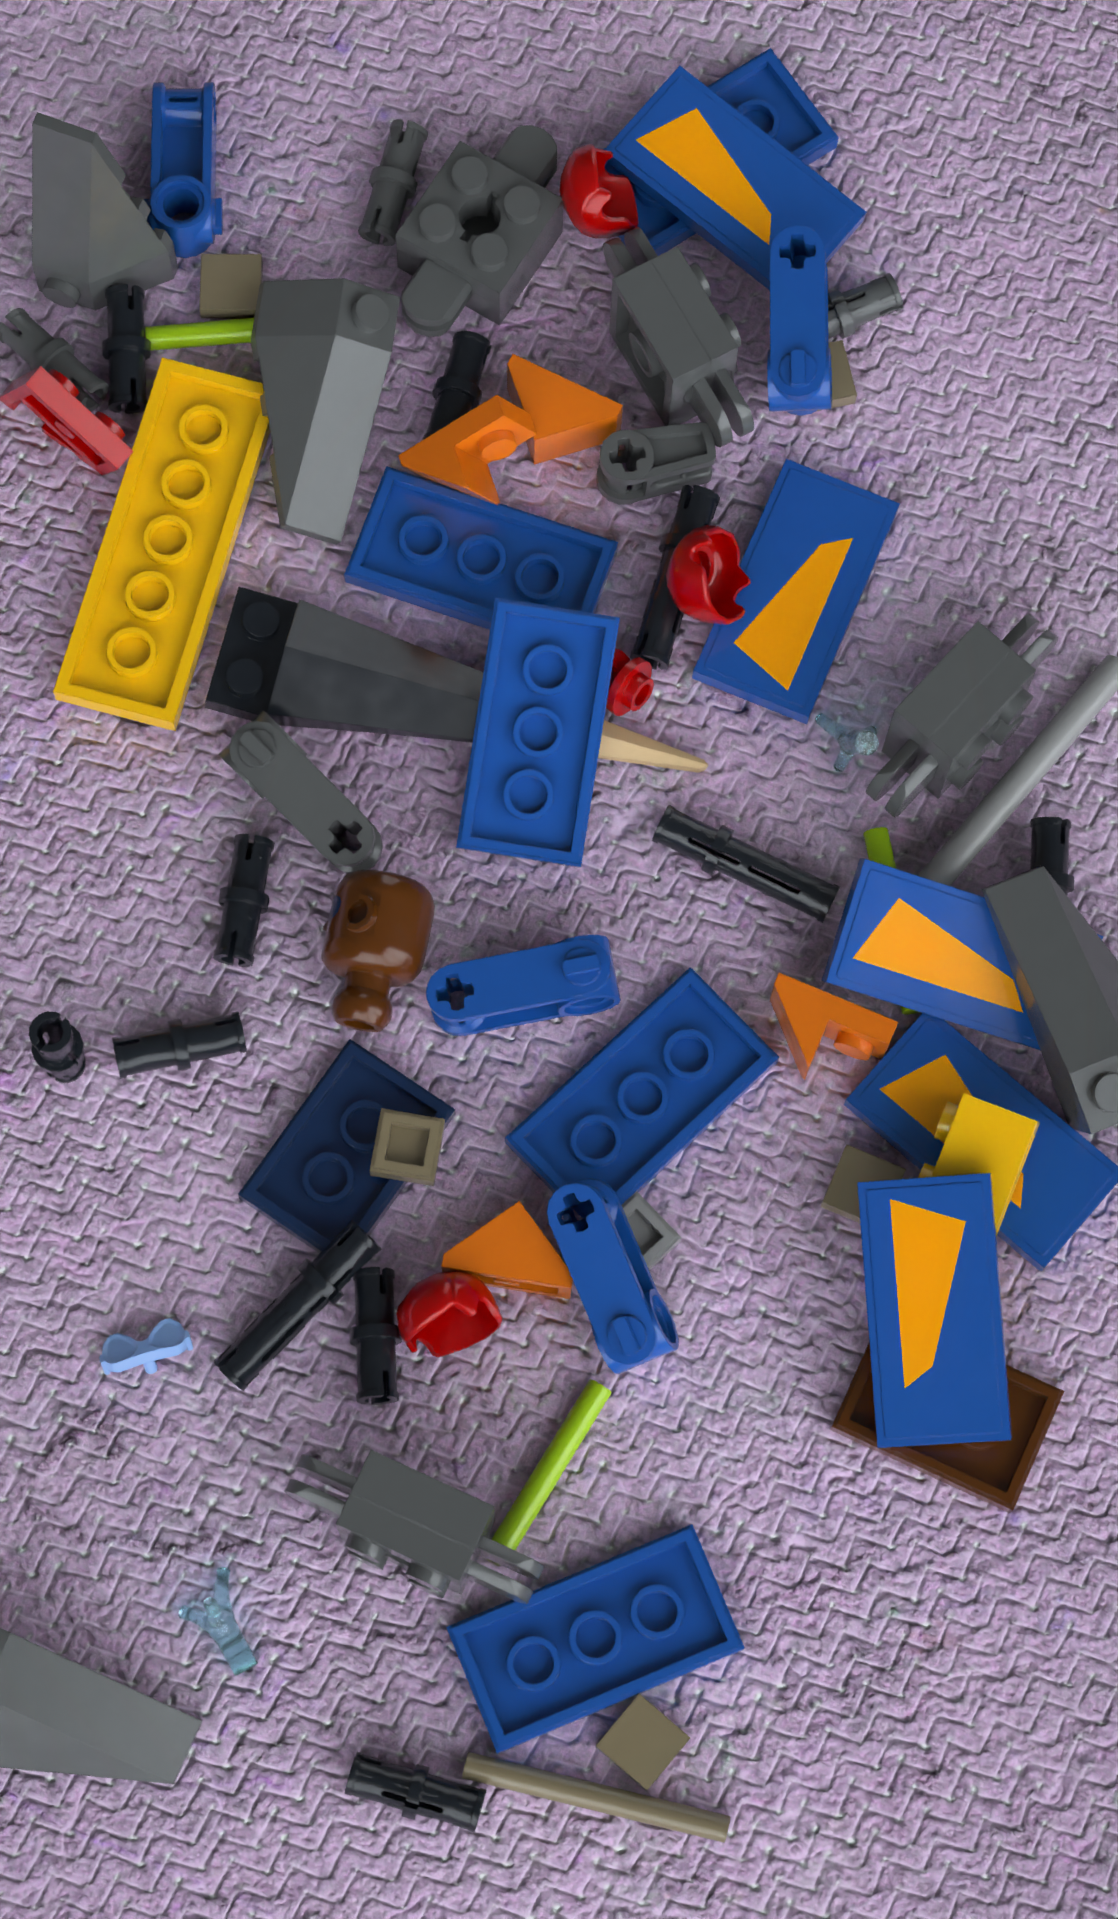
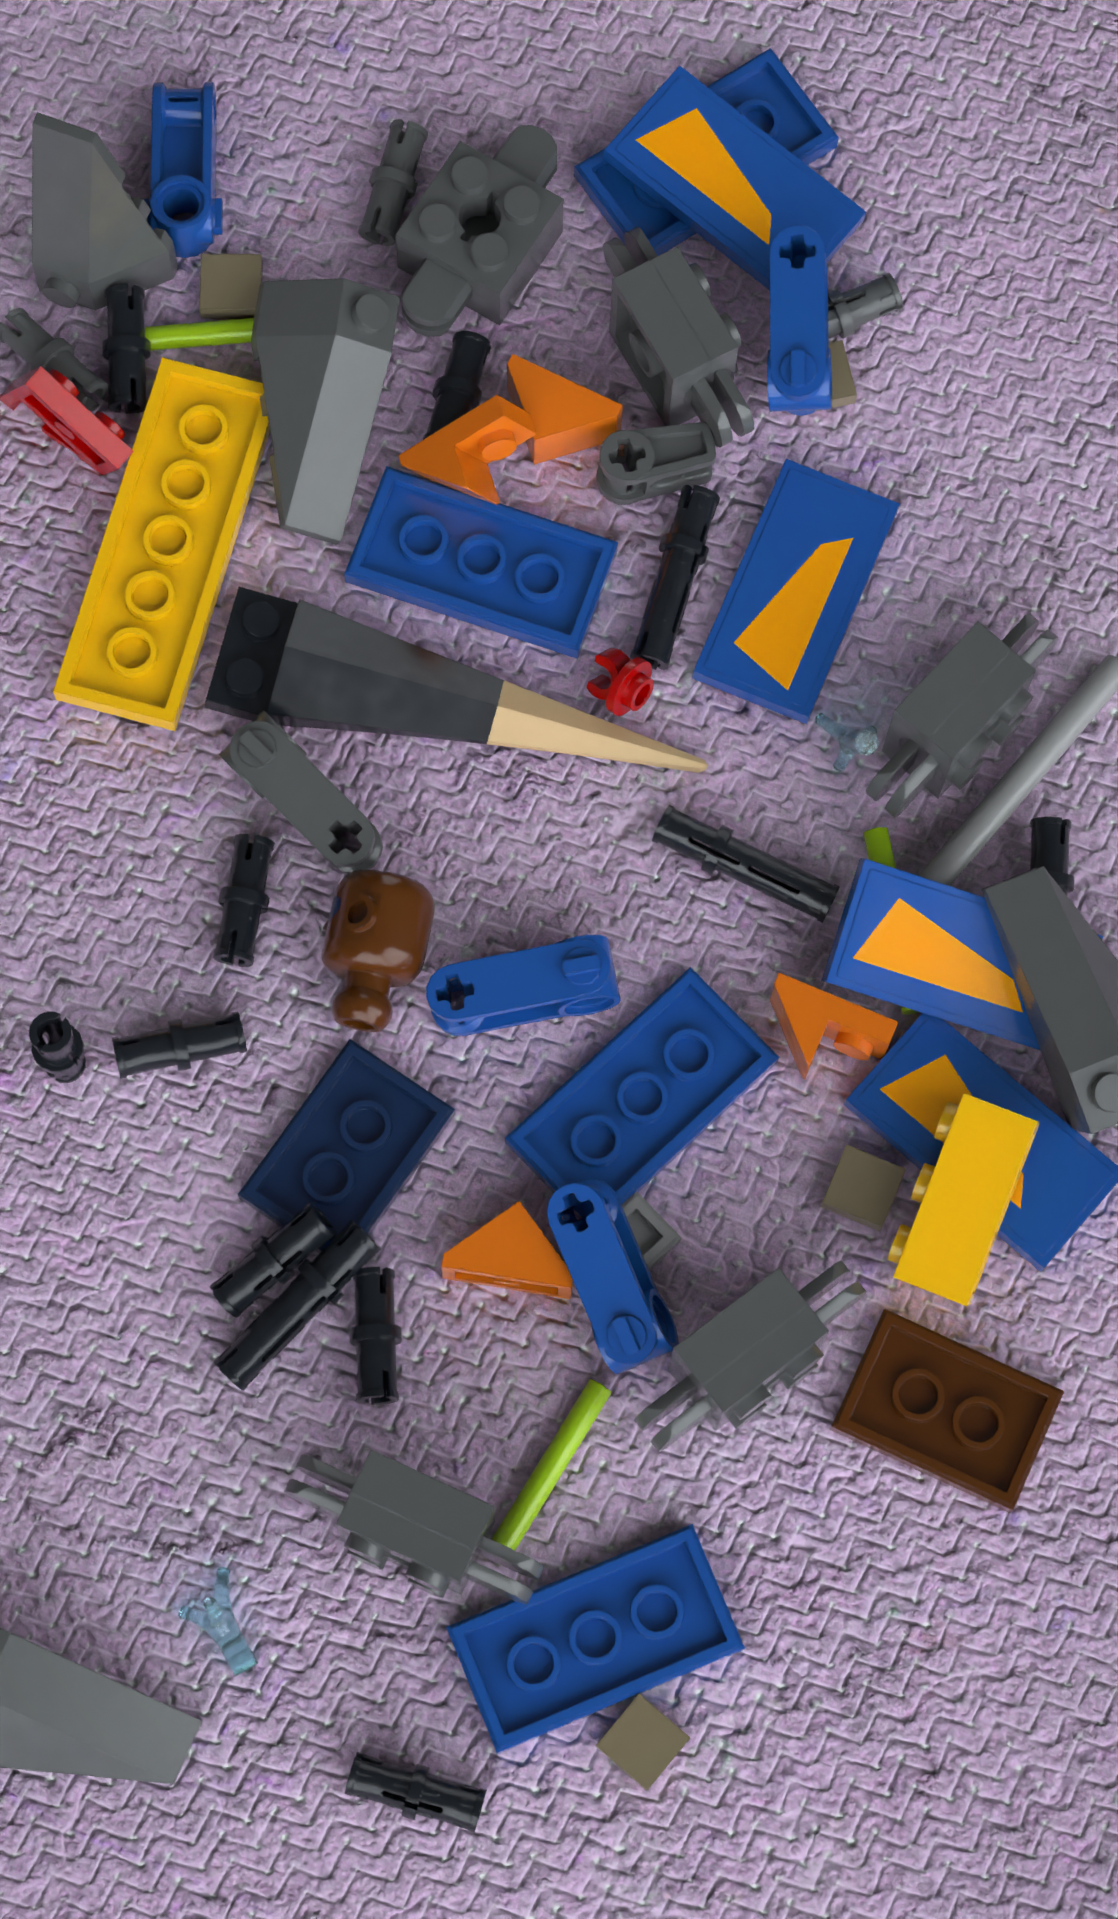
(164, 1341): light blue piece -> none
(273, 1259): none -> black pin
(407, 1147): dark tan tile -> none
(448, 1313): red hair -> none
(537, 732): blue tile -> none
(595, 199): red hair -> none
(596, 1797): dark tan bar -> none
(707, 575): red hair -> none
(748, 1351): none -> dark grey brick
(934, 1310): blue tile -> none

